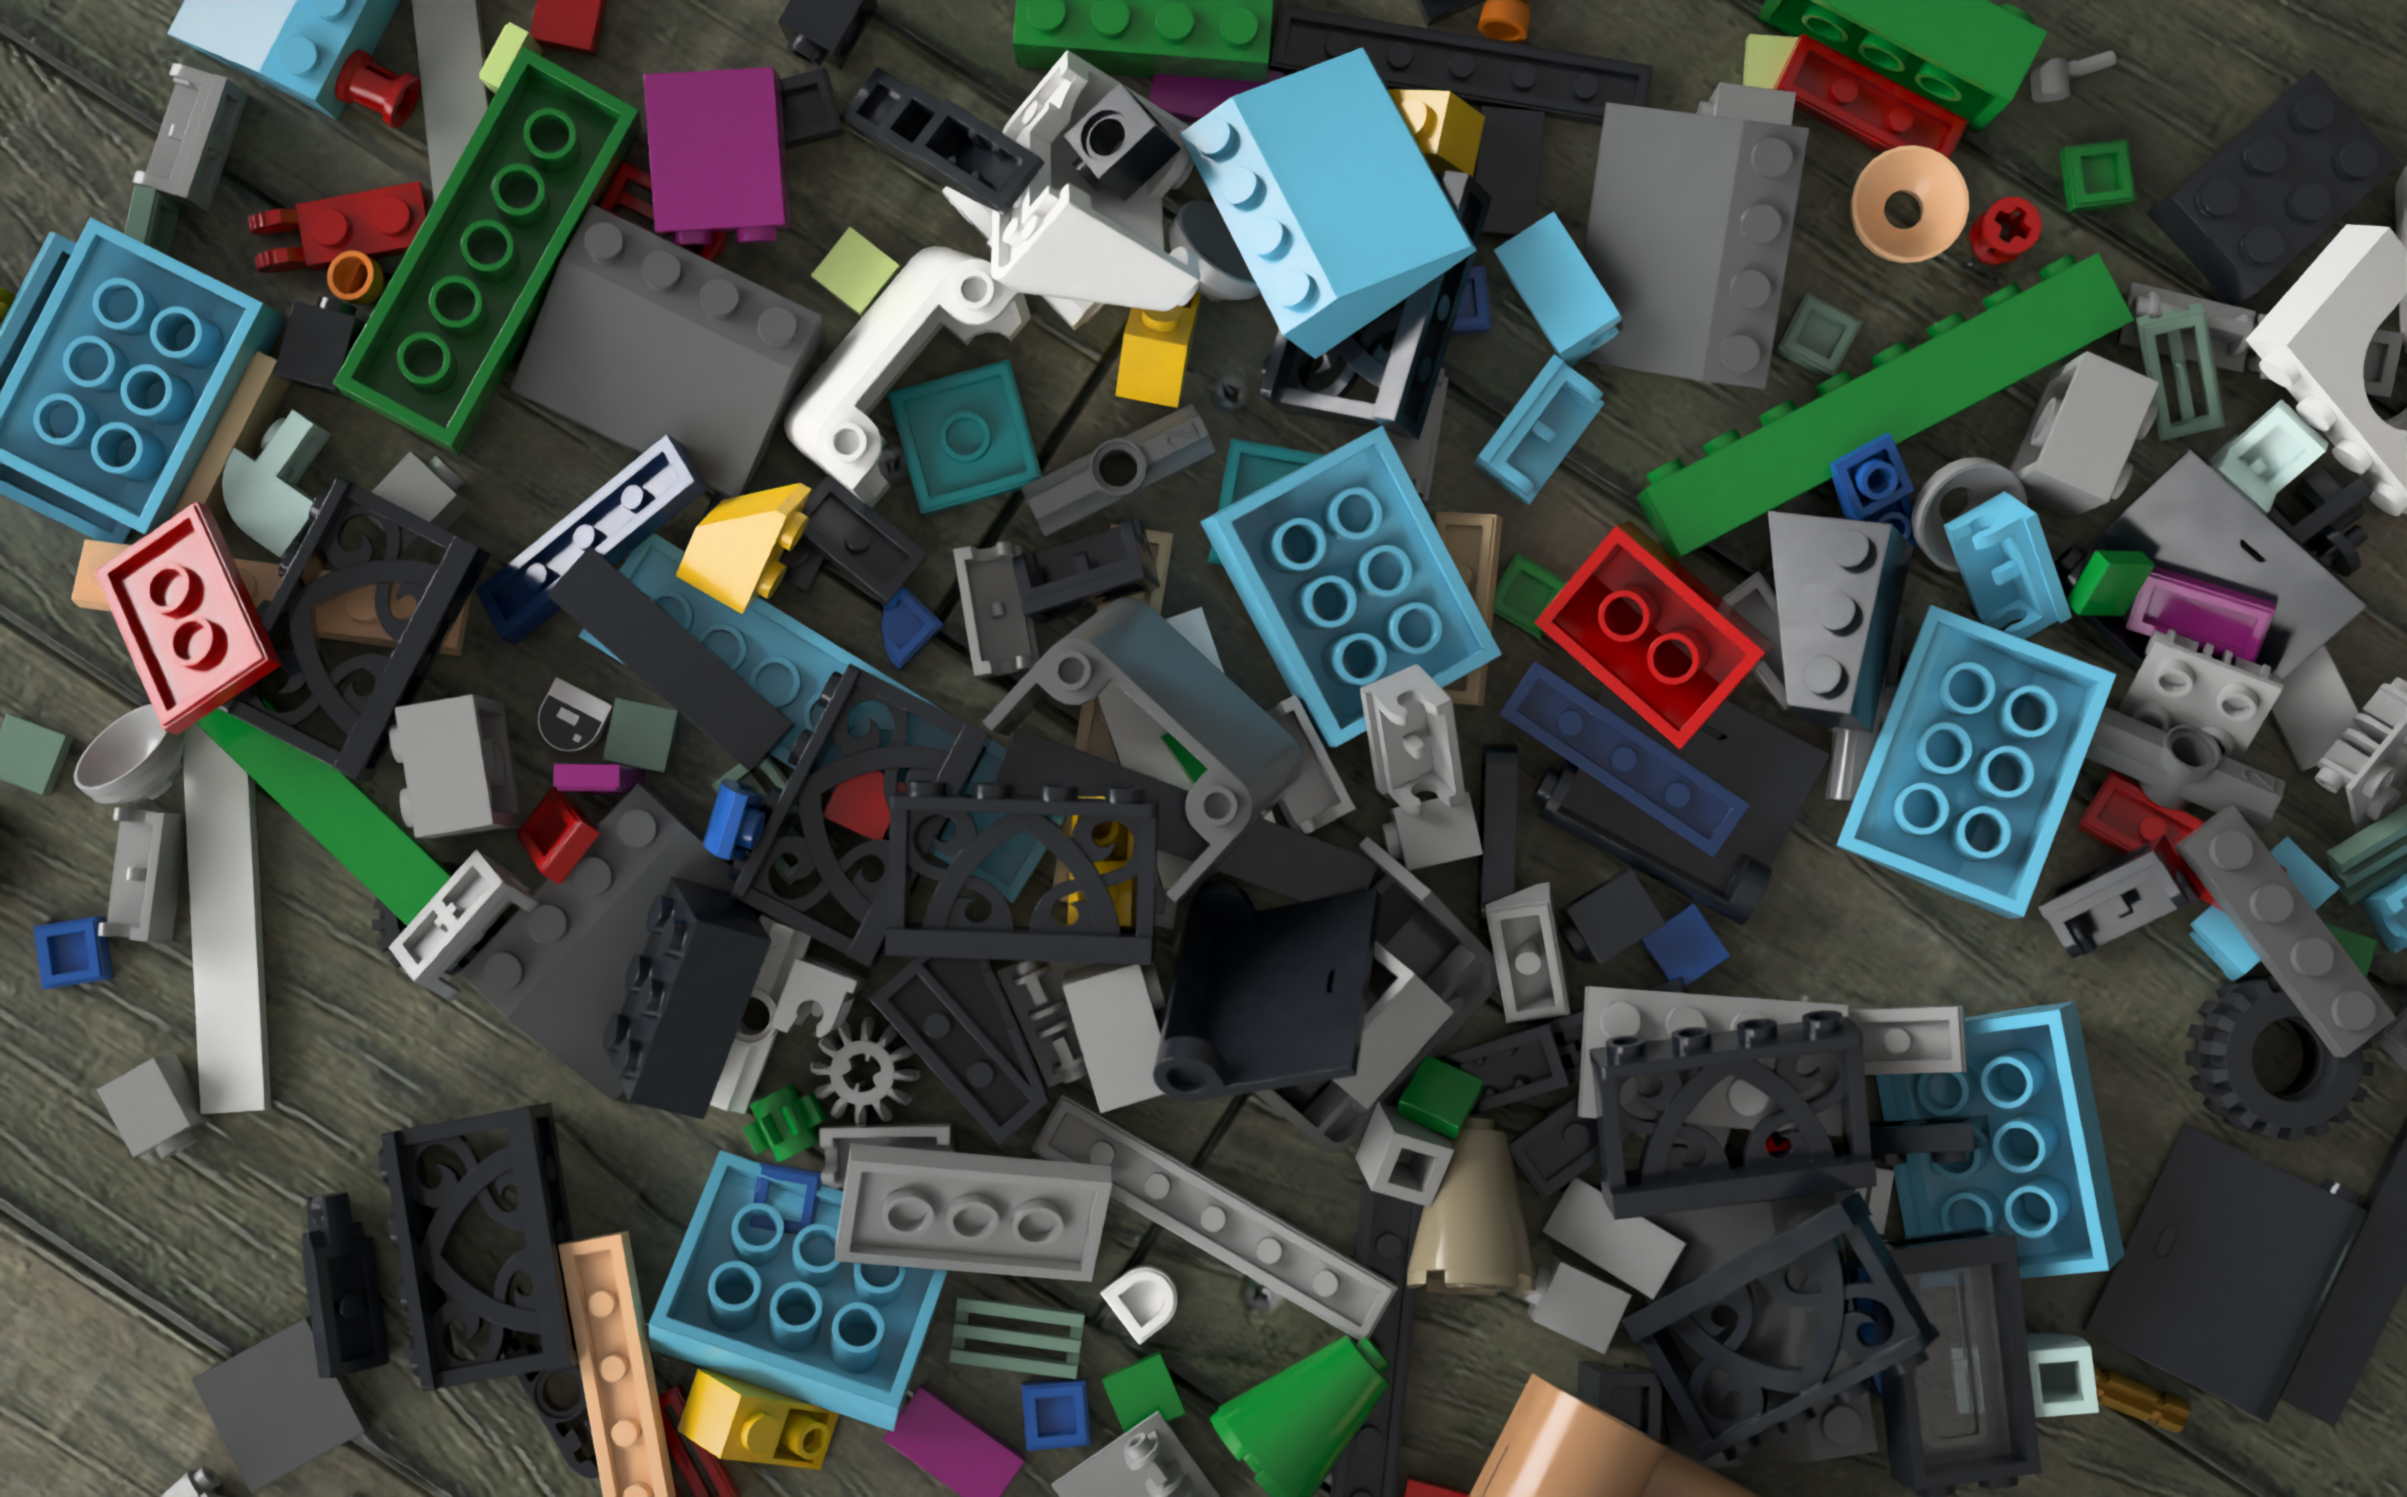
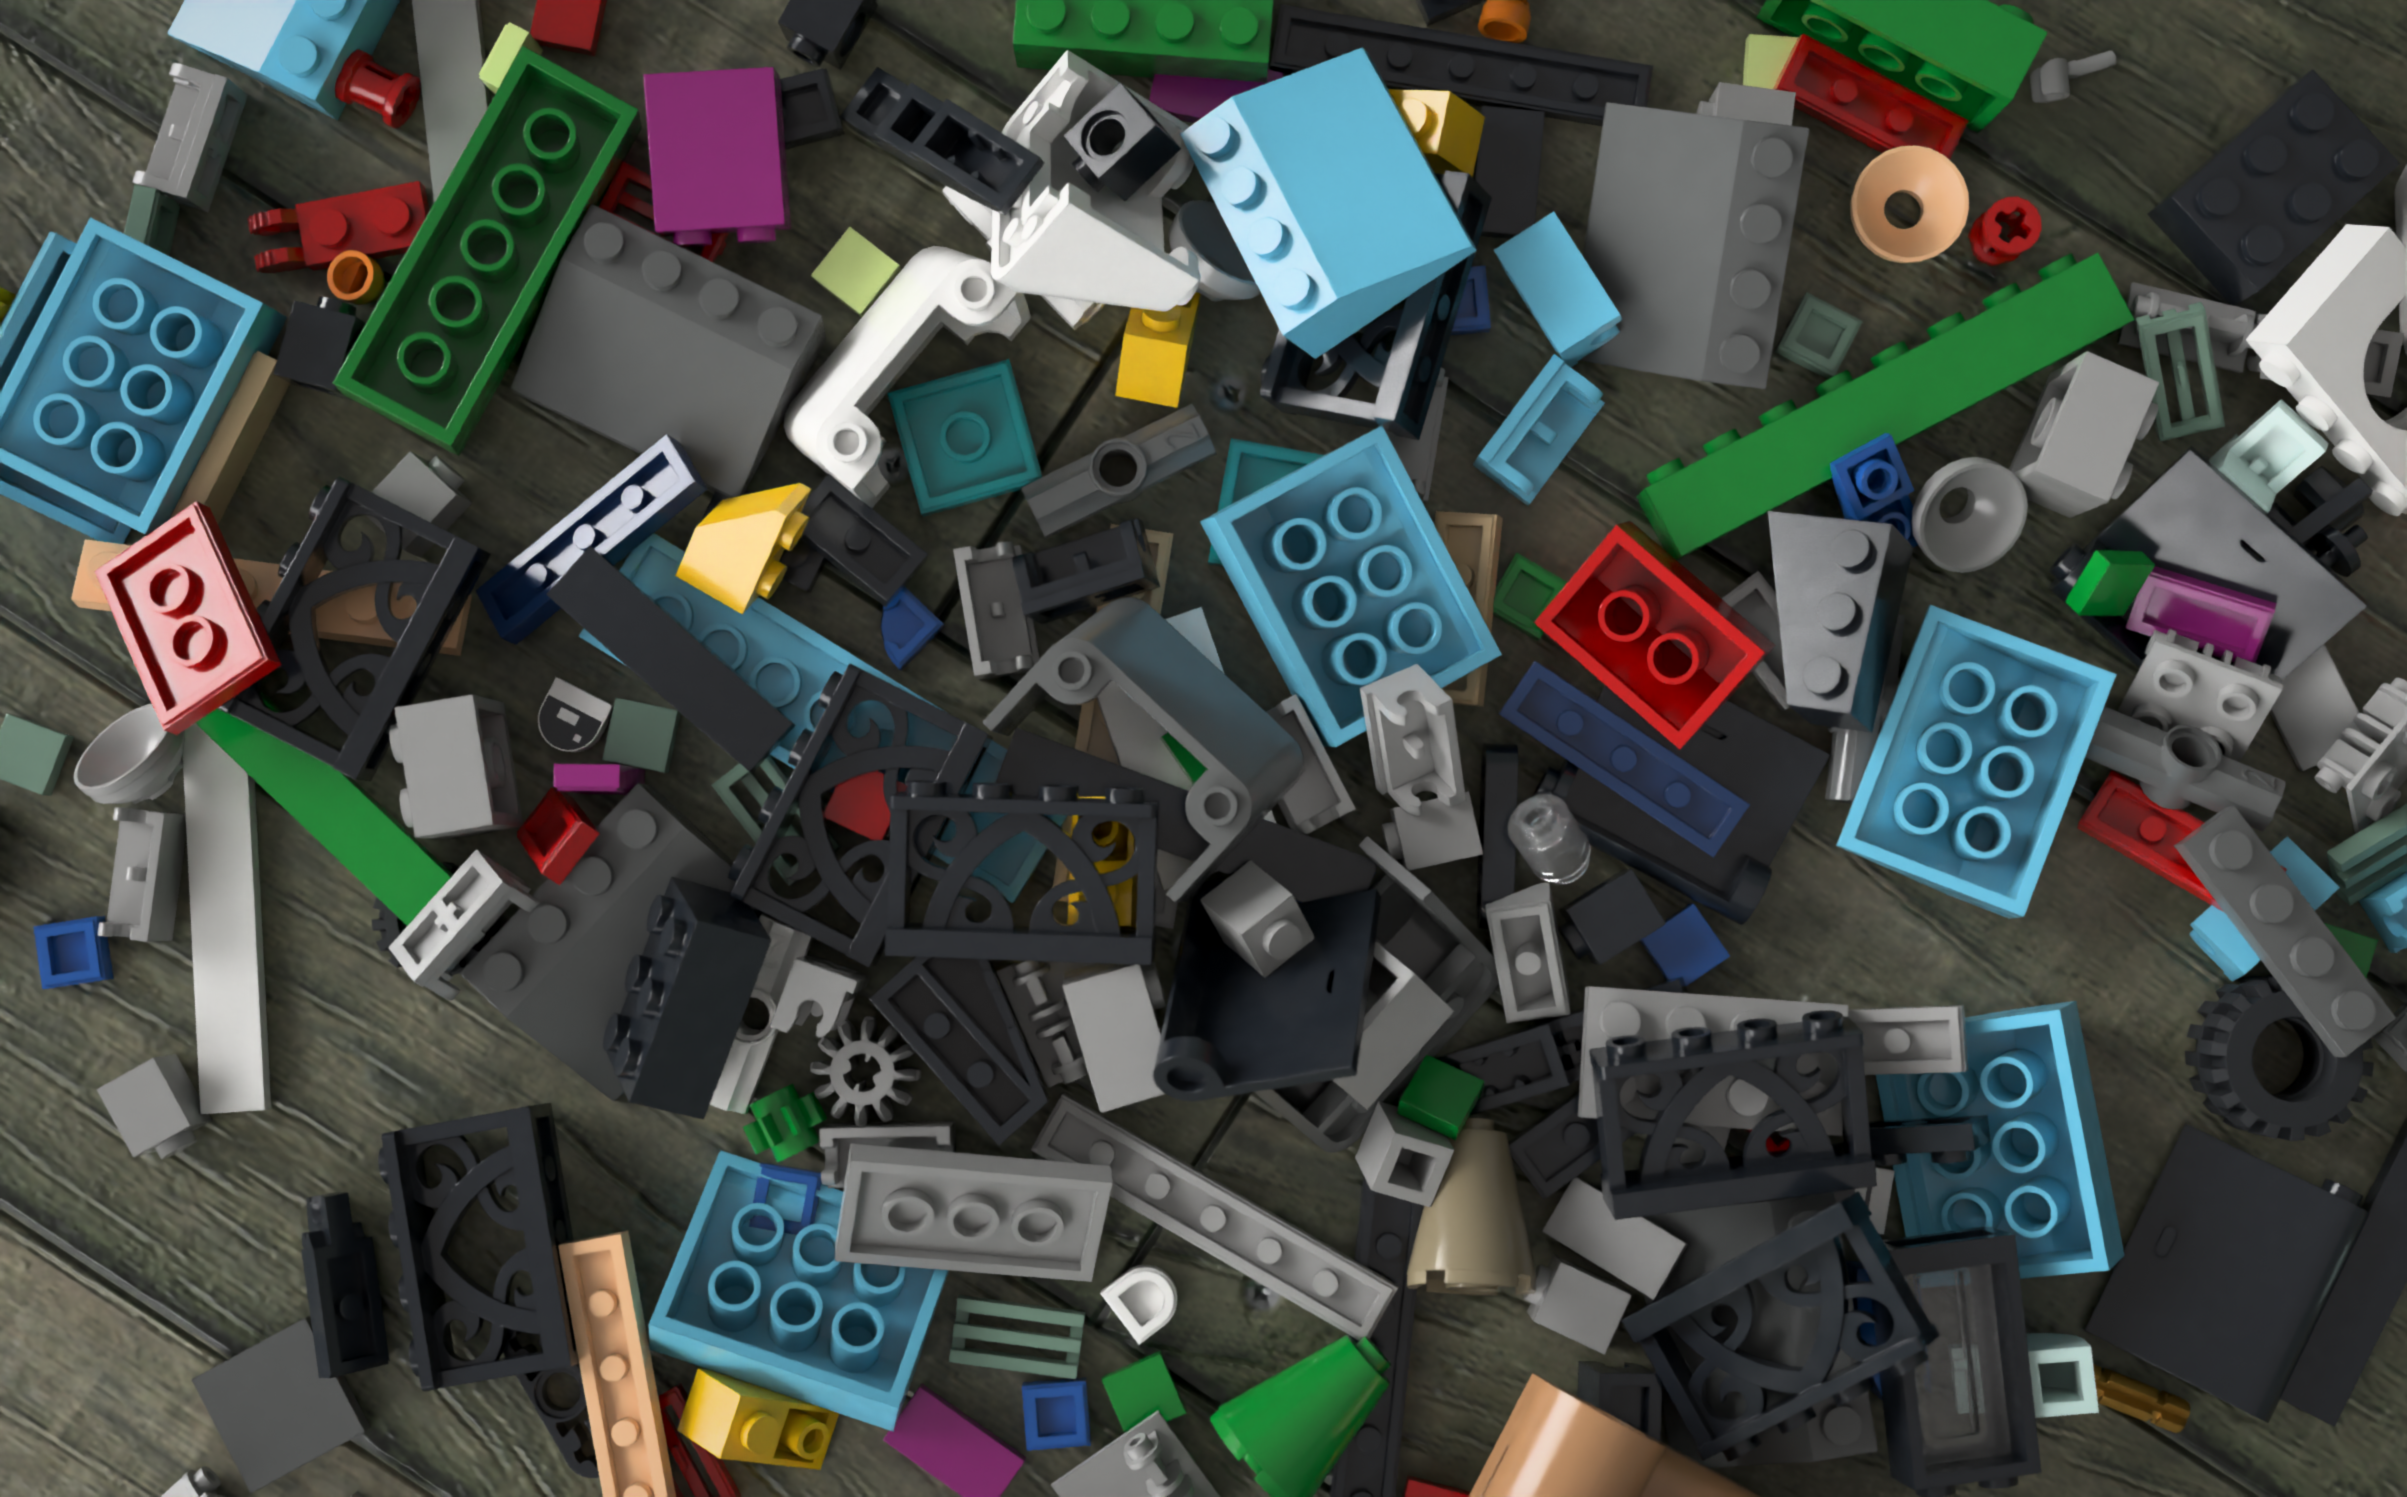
(263, 489): light aqua brick -> none
(734, 821): blue slope -> none
(1258, 918): none -> light grey brick
(1550, 839): none -> clear brick
(2007, 566): medium azure hinge -> none
(2097, 176): green tile -> none
(2118, 897): hinge -> none

